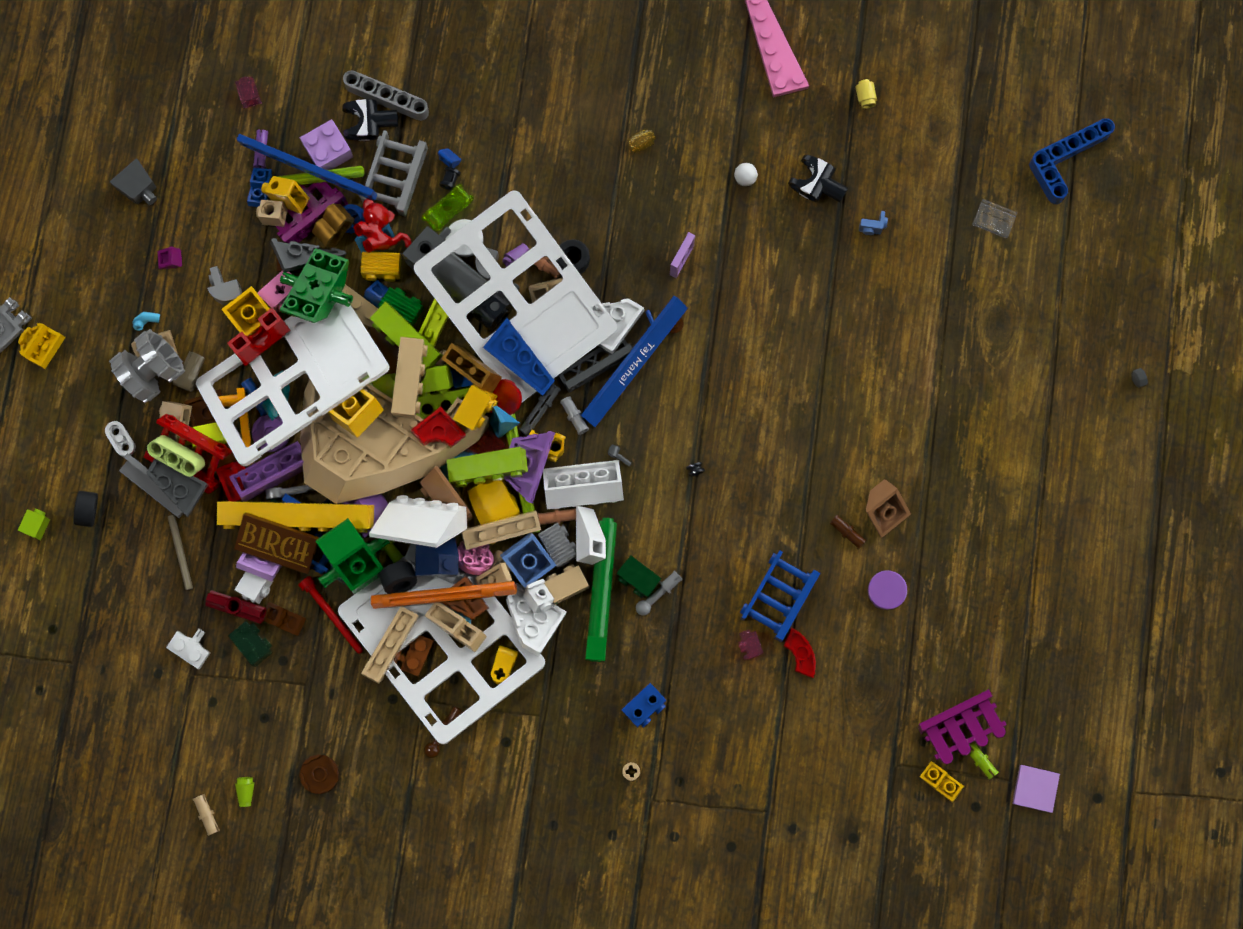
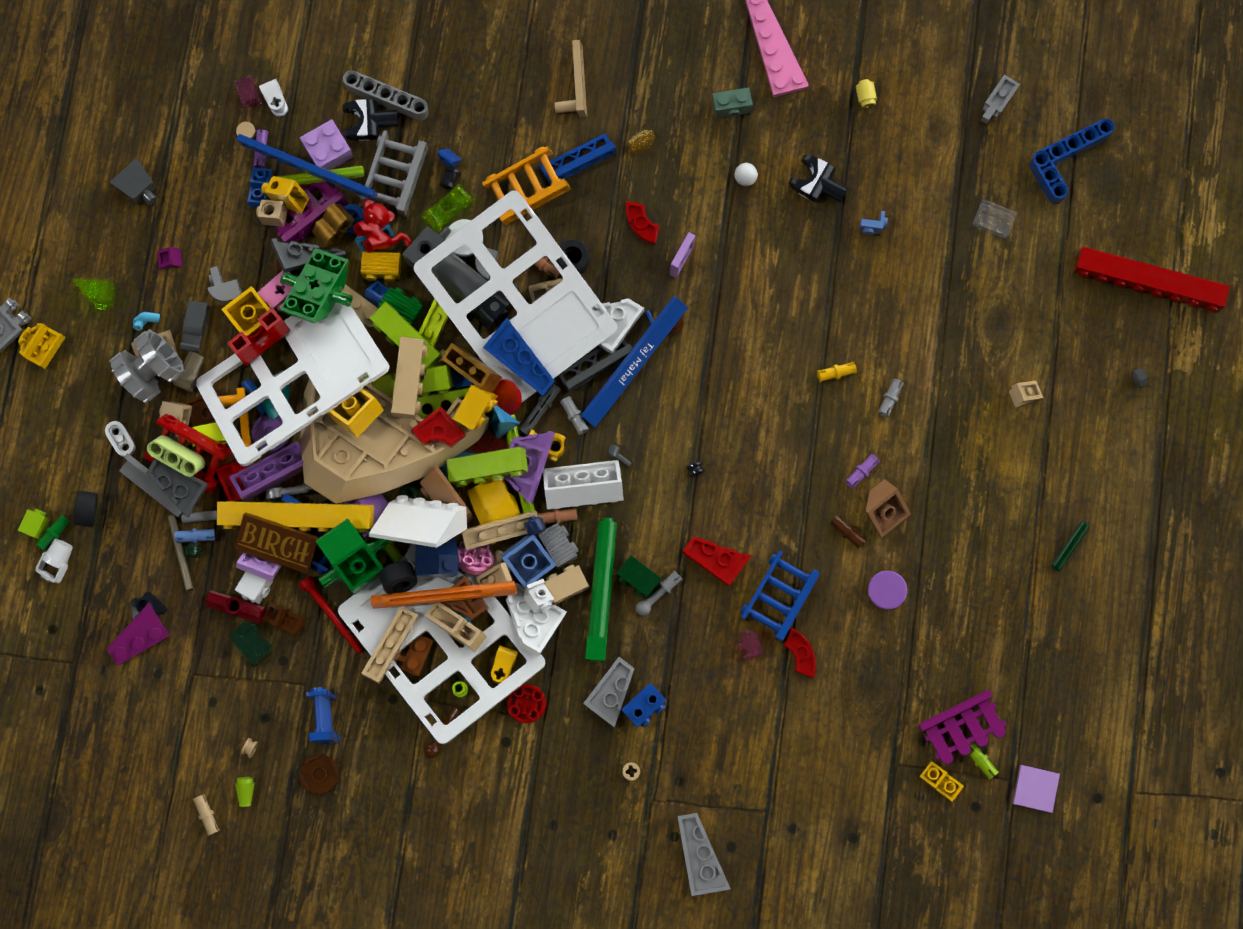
(52, 532): none -> green pin
(56, 556): none -> white piece
(98, 292): none -> clear neon green slope
(138, 605): none -> black animal
(139, 635): none -> magenta wing
(189, 648): white plate -> none
(193, 550): none -> clear green plate
(194, 326): none -> dark grey piece
(194, 536): none -> medium blue pin
(200, 516): none -> light grey piece
(246, 129): none -> tan tile
(249, 748): none -> tan bush
(273, 95): none -> white piece
(324, 732): none -> blue fence
(409, 488): none -> clear green plate
(456, 686): none -> lime pin
(514, 254): medium lavender cone -> none
(526, 704): none -> red tile
(534, 525): none -> dark blue piece
(541, 195): none -> light orange fence
(580, 103): none -> tan piece
(583, 162): none -> blue fence
(589, 537): white slope -> none
(610, 692): none -> light grey wing
(640, 223): none -> red tile
(701, 862): none -> light grey wing
(716, 560): none -> red wing
(732, 103): none -> sand green brick
(836, 371): none -> yellow pin
(862, 471): none -> medium lavender pin
(890, 398): none -> light grey pin
(999, 98): none -> light grey hinge
(1025, 393): none -> tan slope
(1070, 546): none -> dark green axle
(1151, 279): none -> red brick

